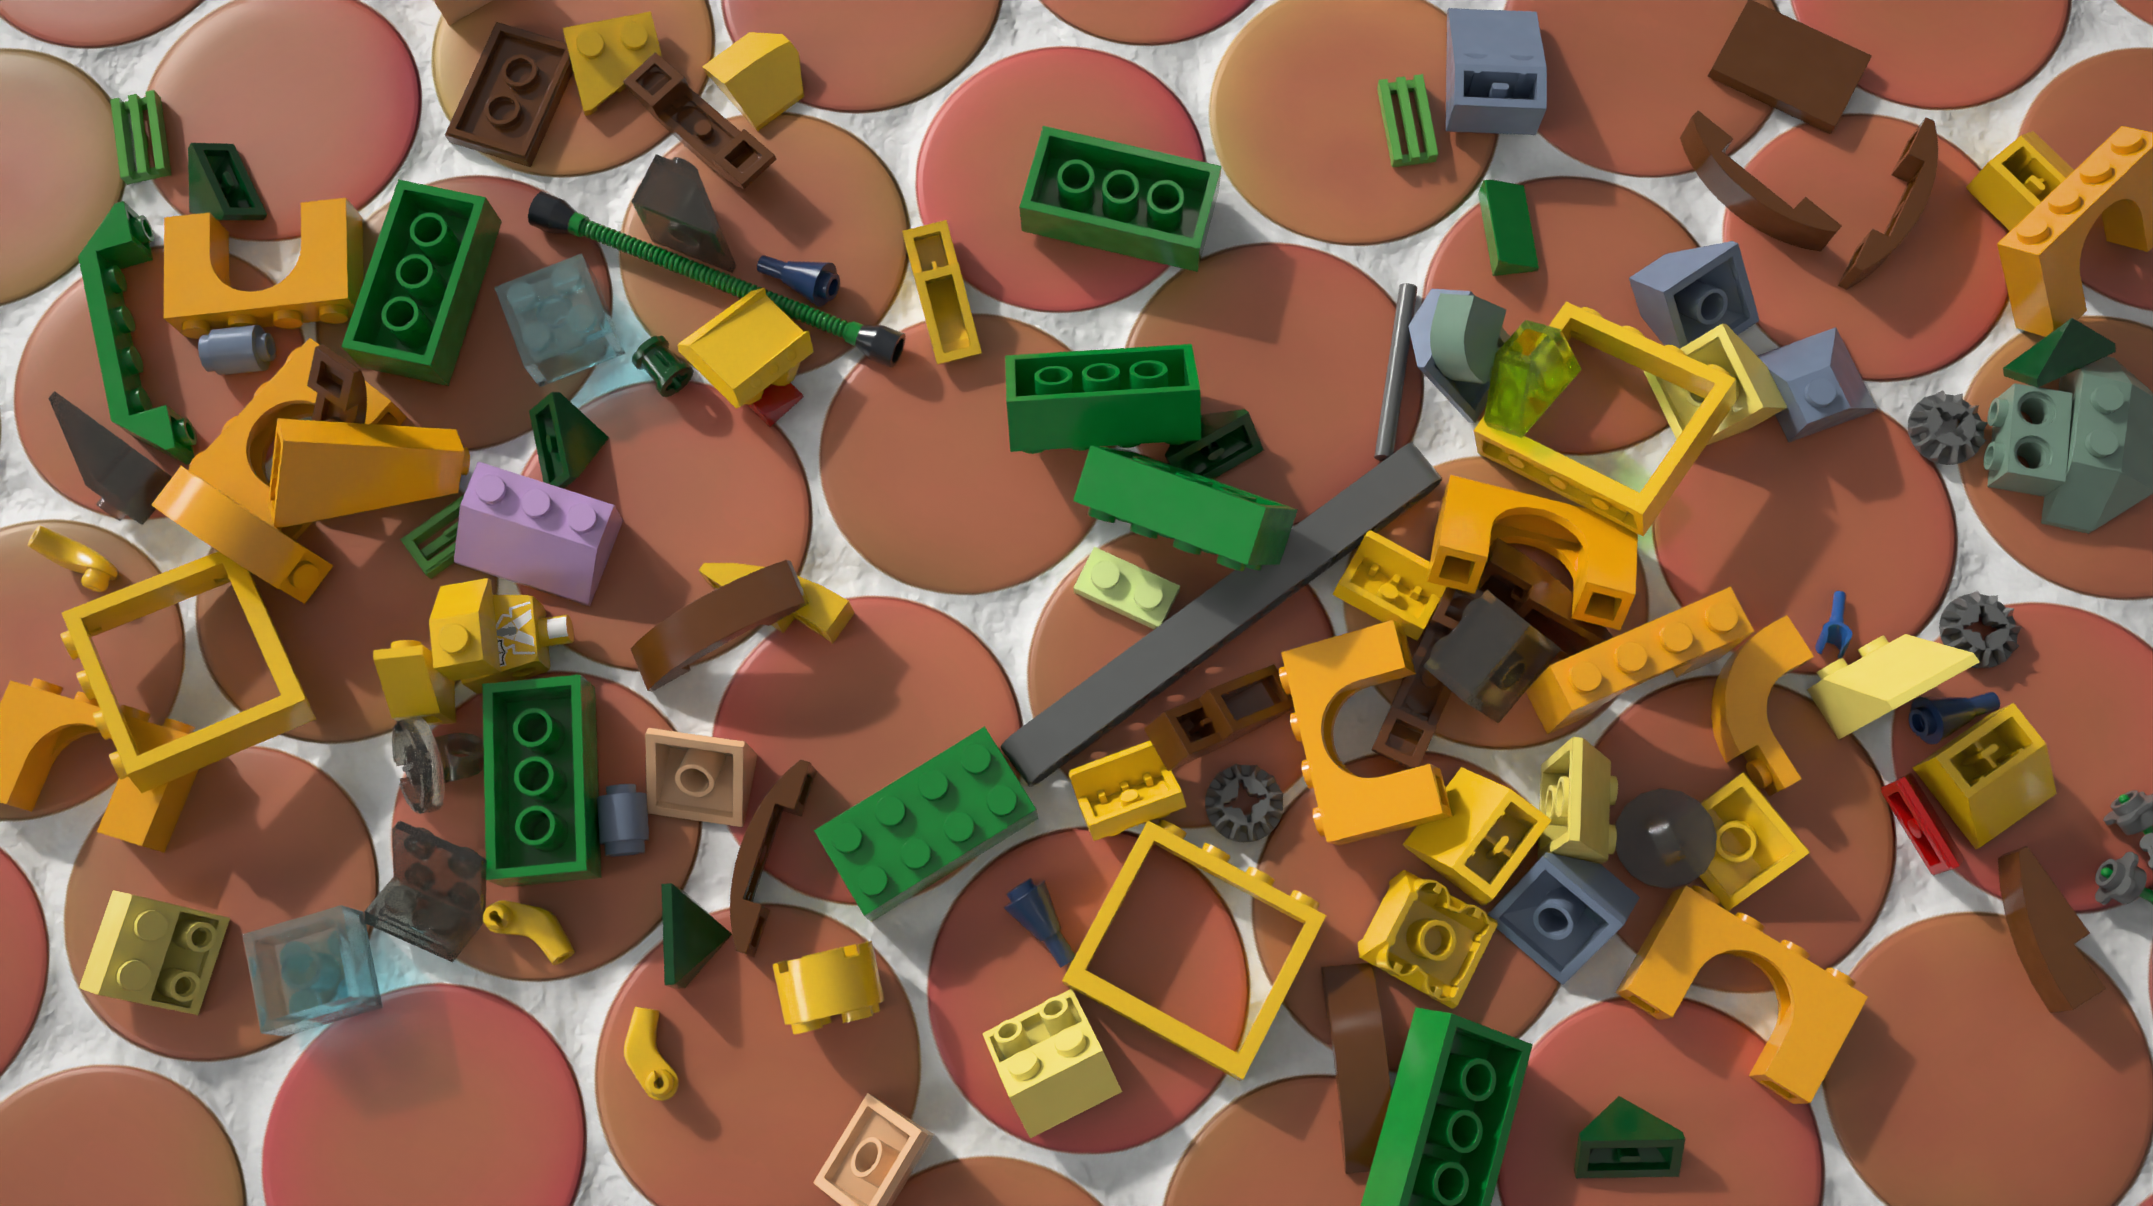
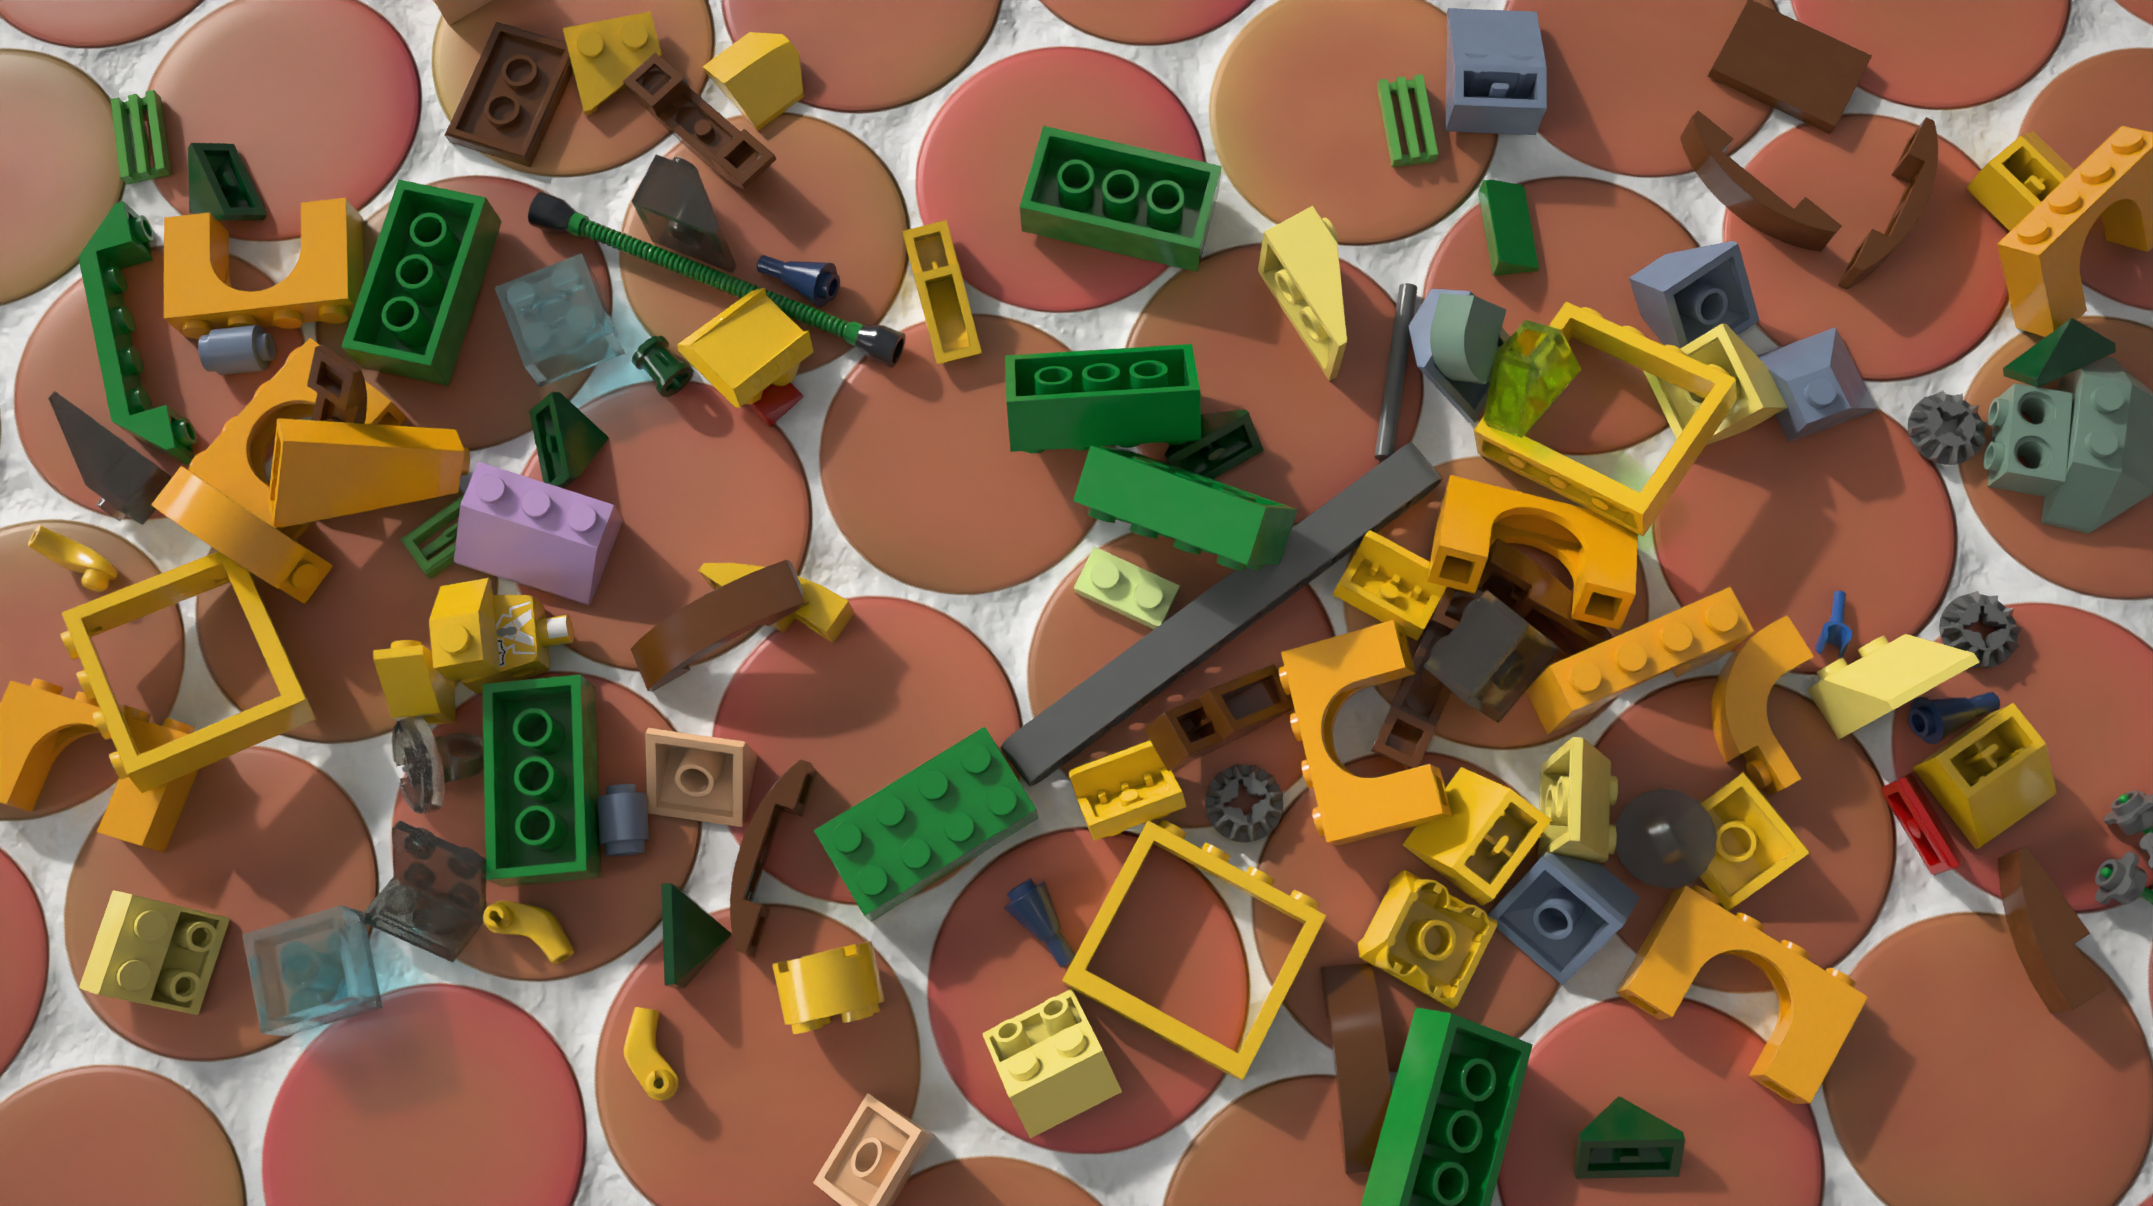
(1304, 276): none -> light yellow slope

